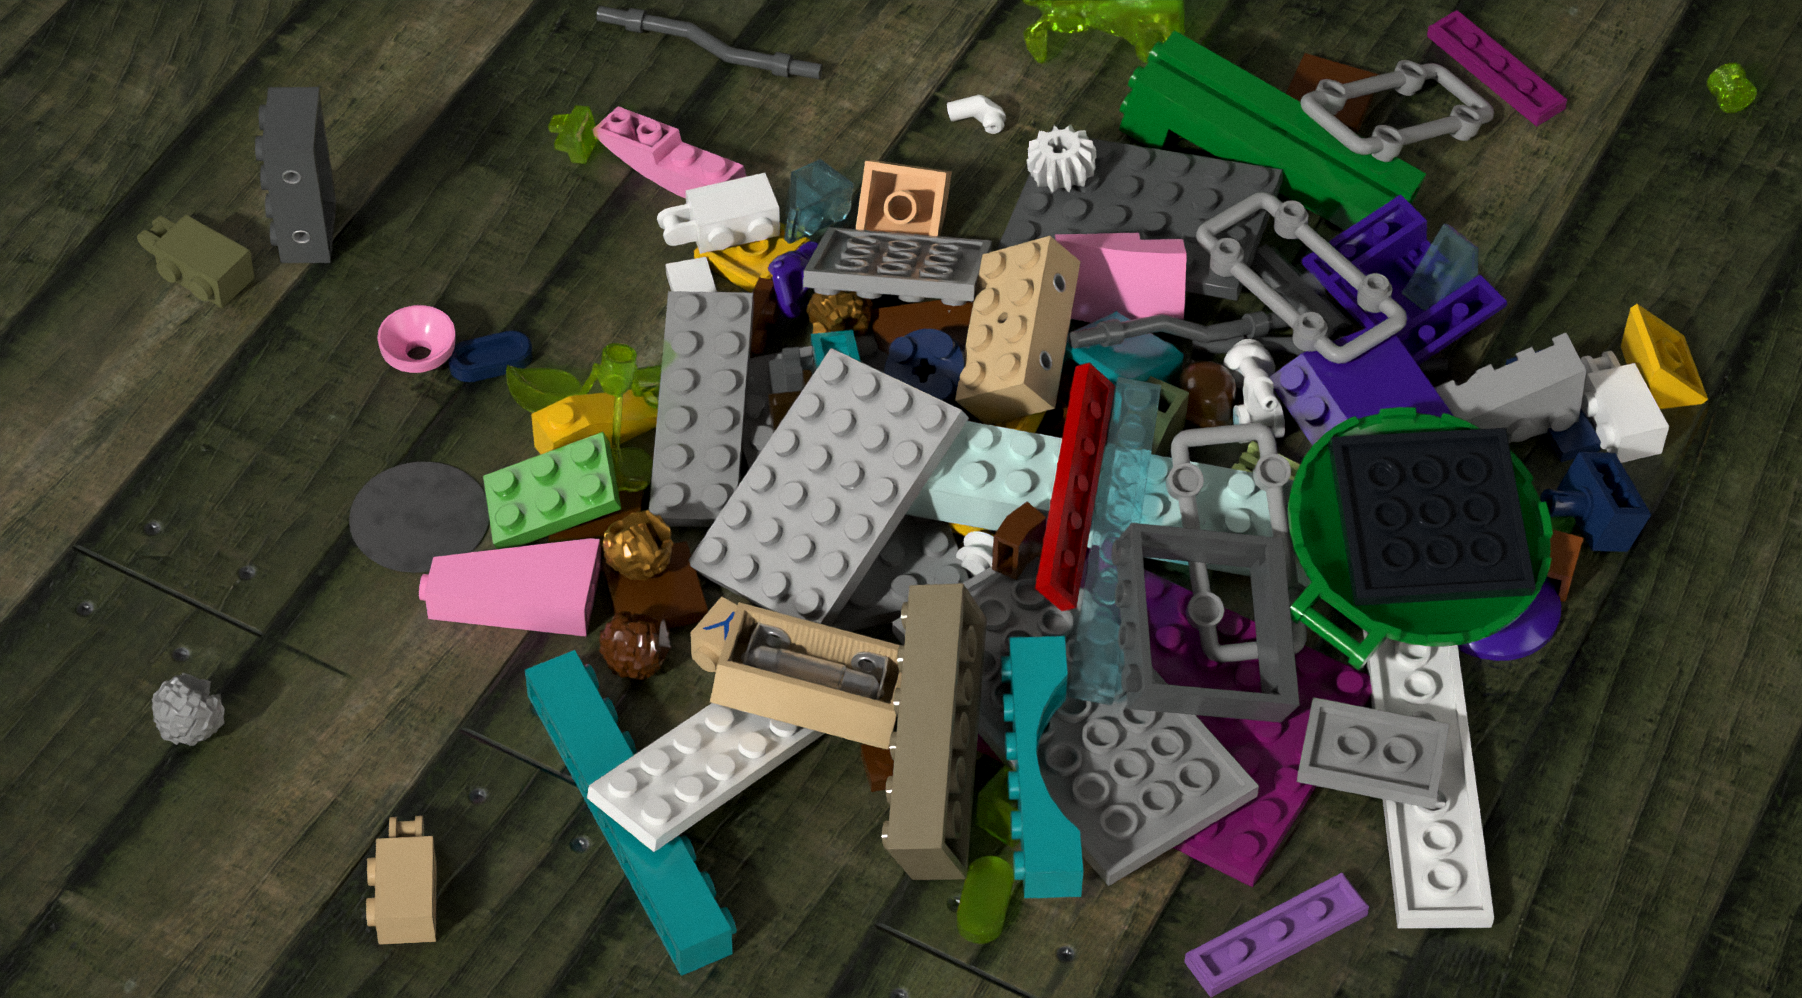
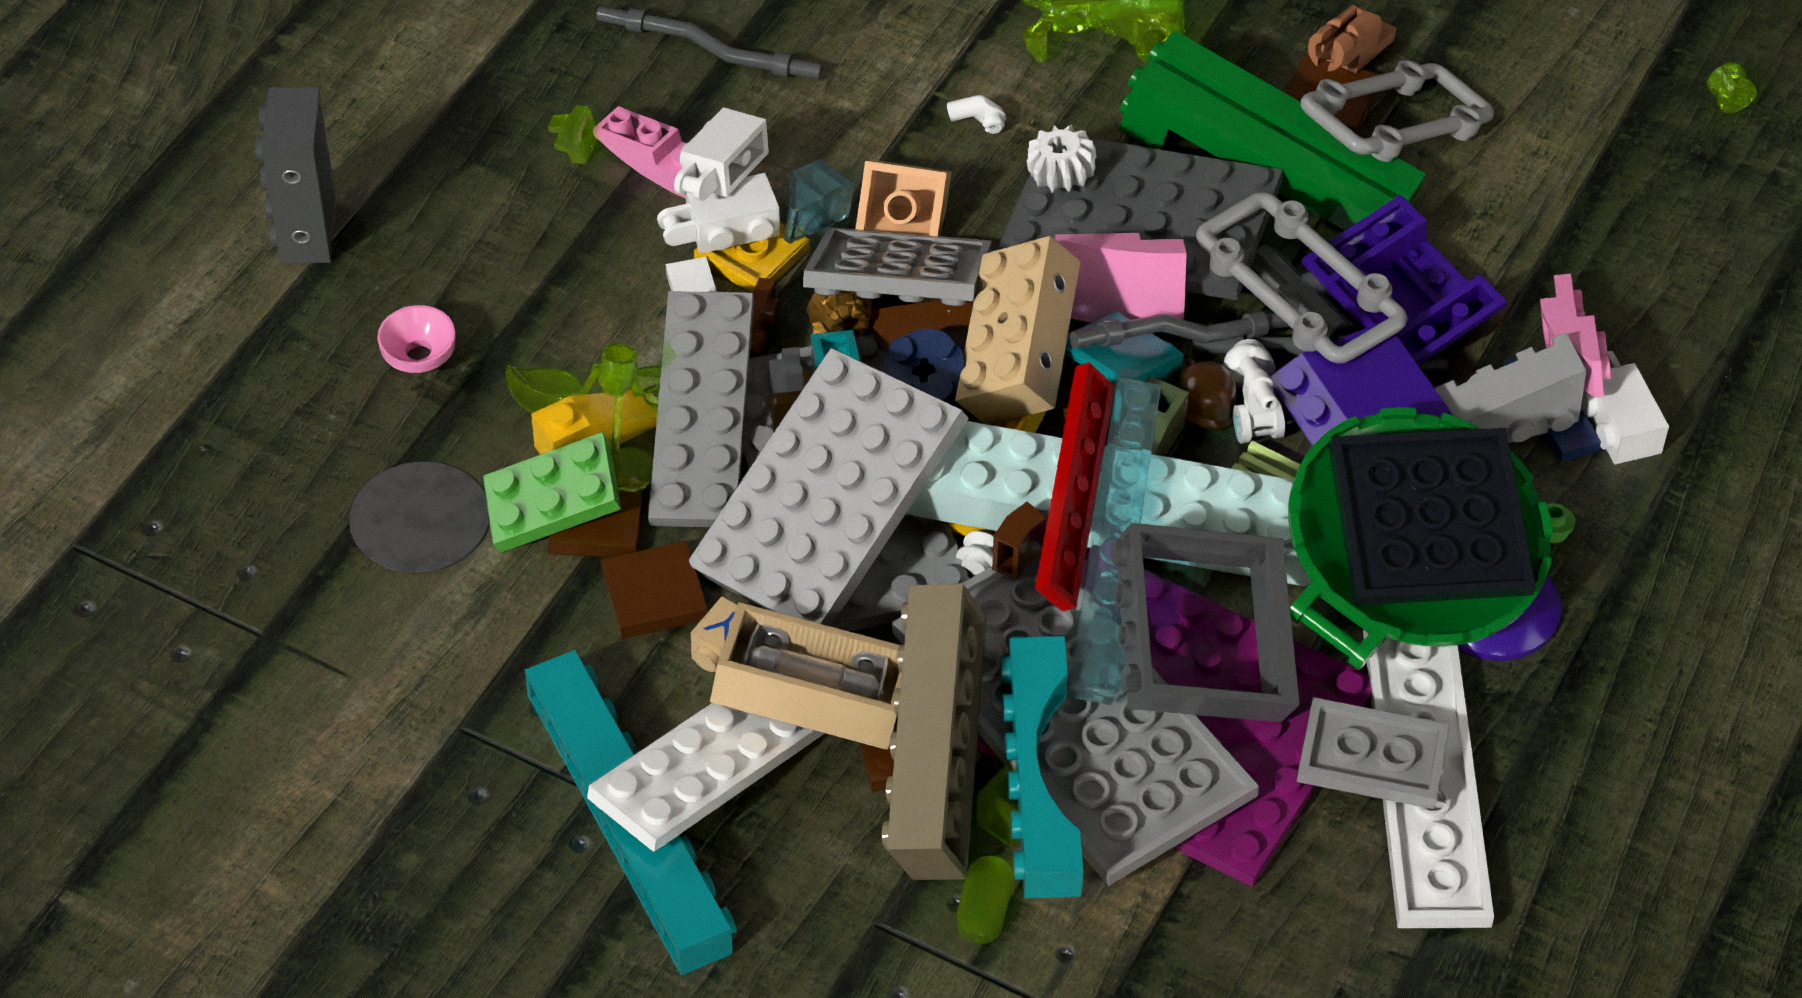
(186, 710): light grey piece -> none
(198, 258): olive brick -> none
(404, 884): tan brick -> none
(489, 356): dark blue tile -> none
(517, 587): bright pink slope -> none
(634, 644): reddish brown piece -> none
(638, 545): pearl gold piece -> none
(722, 154): none -> white brick
(788, 276): dark purple piece -> none
(1185, 483): light grey bar -> none
(1276, 934): medium lavender tile -> none
(1350, 39): none -> nougat plate
(1444, 268): clear light blue slope -> none
(1497, 68): magenta tile -> none
(1564, 555): dark orange panel -> none
(1567, 315): none -> bright pink slope
(1600, 500): dark blue brick -> none
(1662, 360): yellow slope -> none

